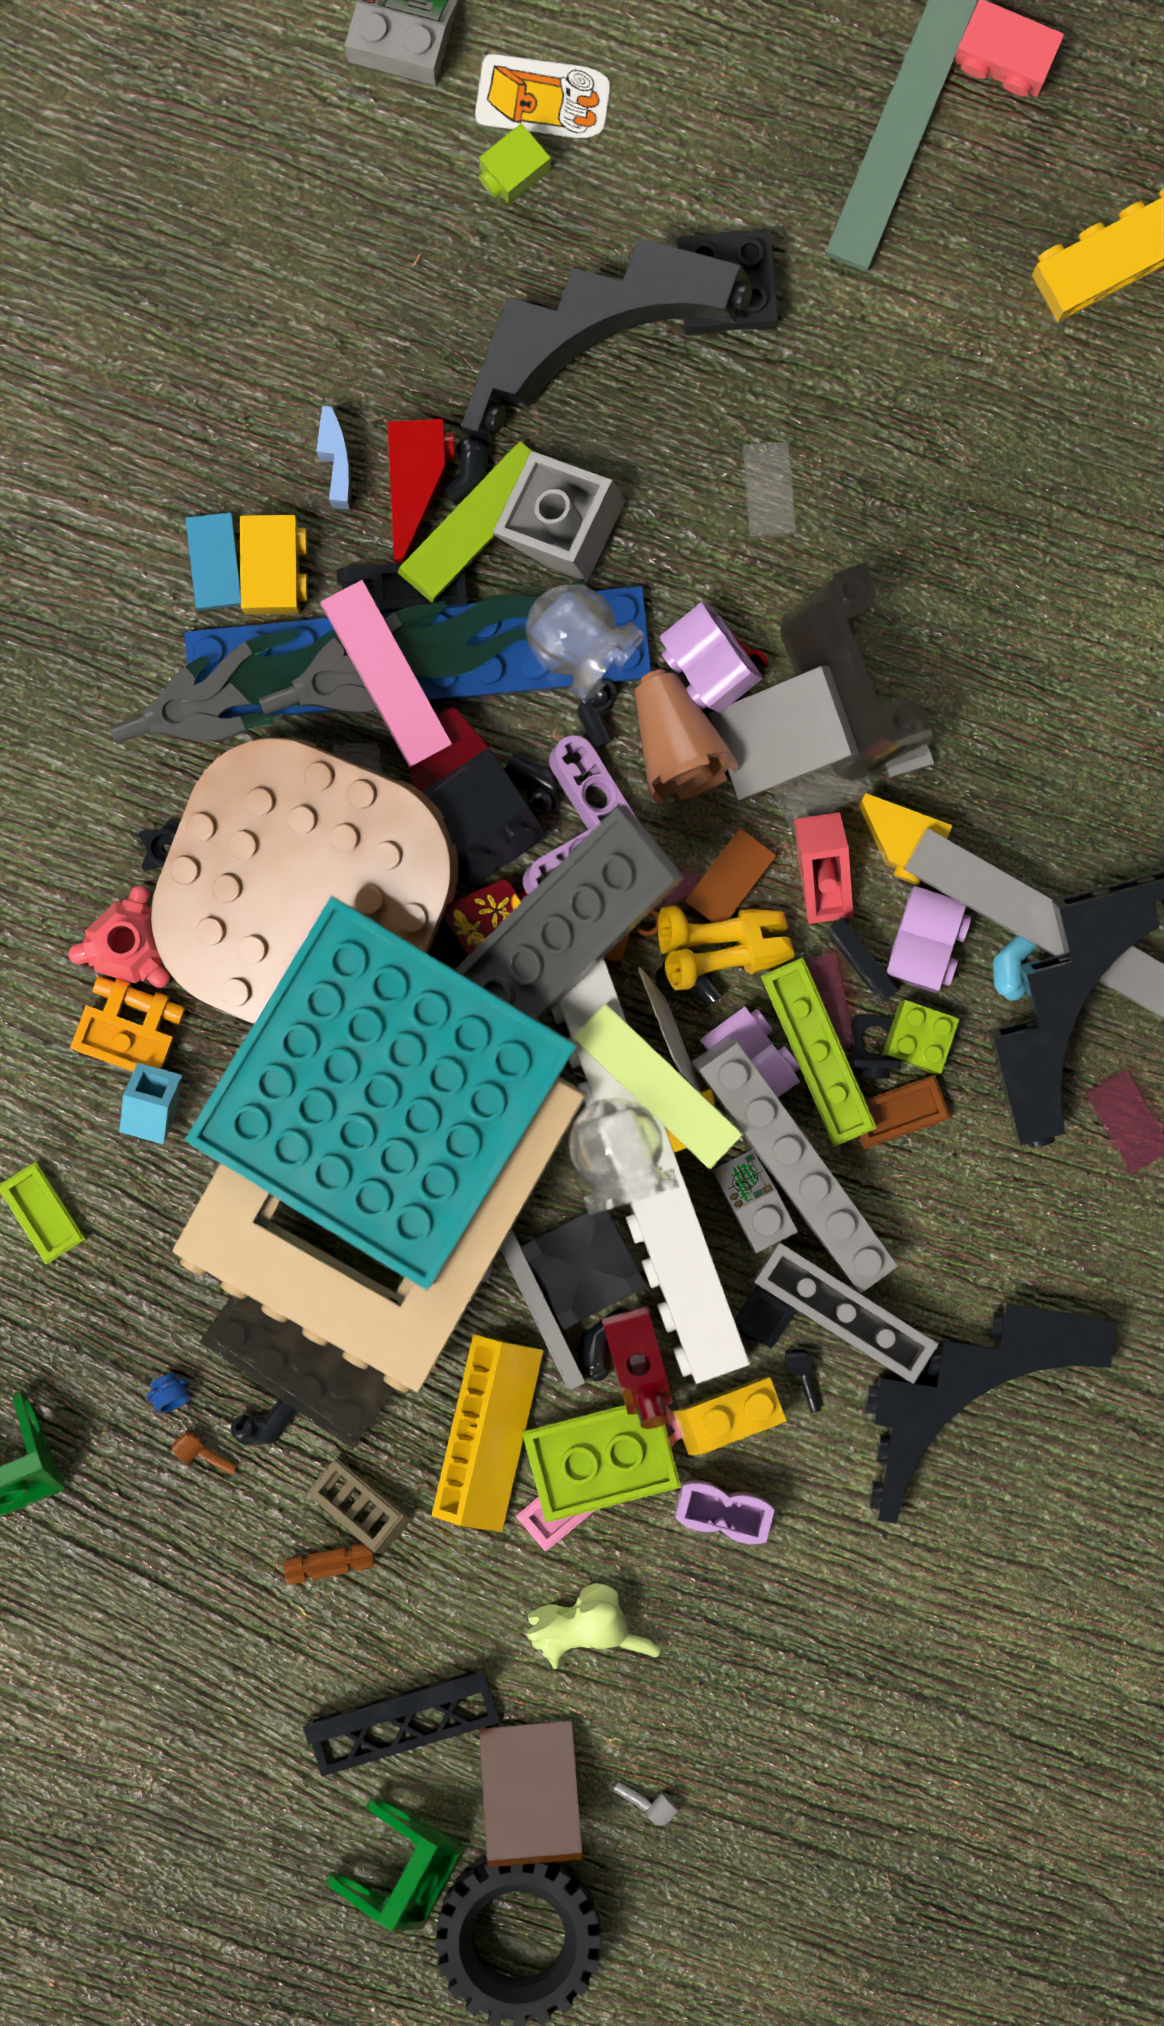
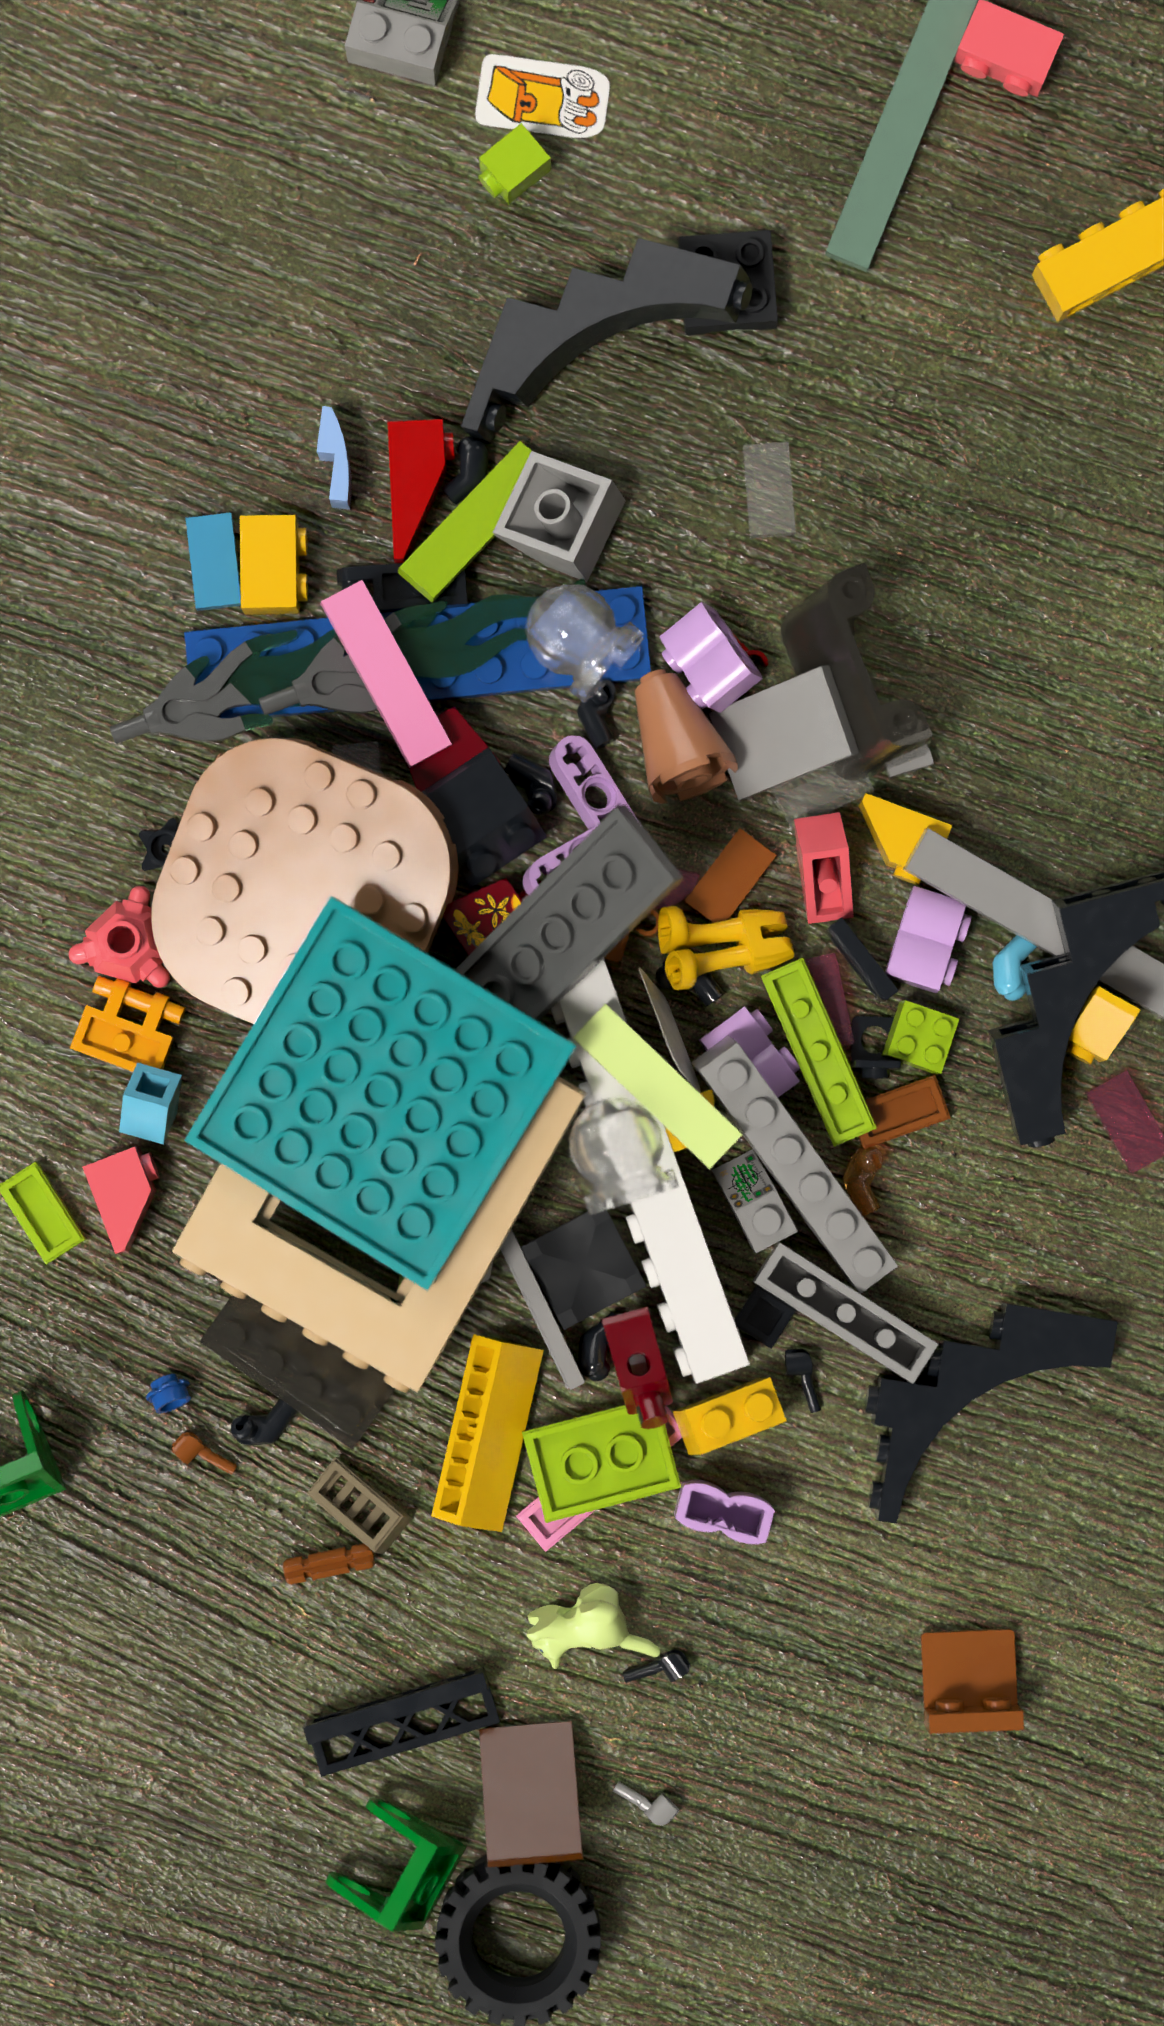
(123, 1193): none -> coral slope
(672, 1663): none -> black hand
(859, 1177): none -> clear orange arm
(970, 1681): none -> dark orange bracket
(1100, 1026): none -> yellow slope

